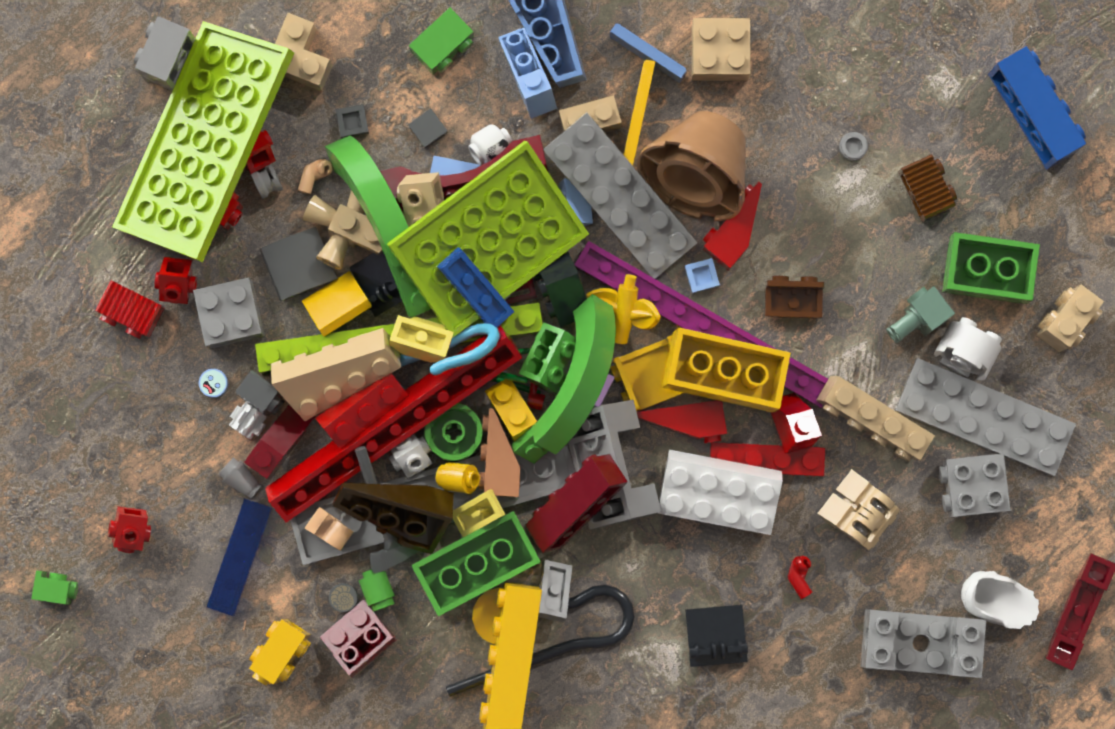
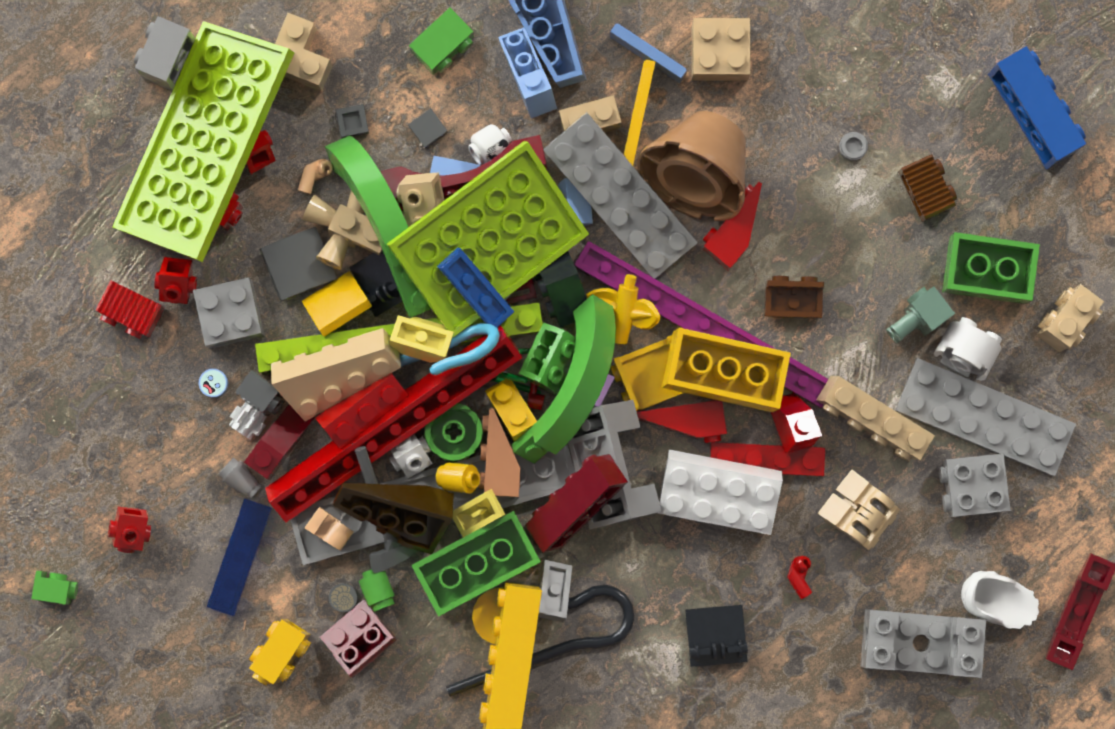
(264, 183): light grey wheel -> none
(702, 275): light blue tile -> none

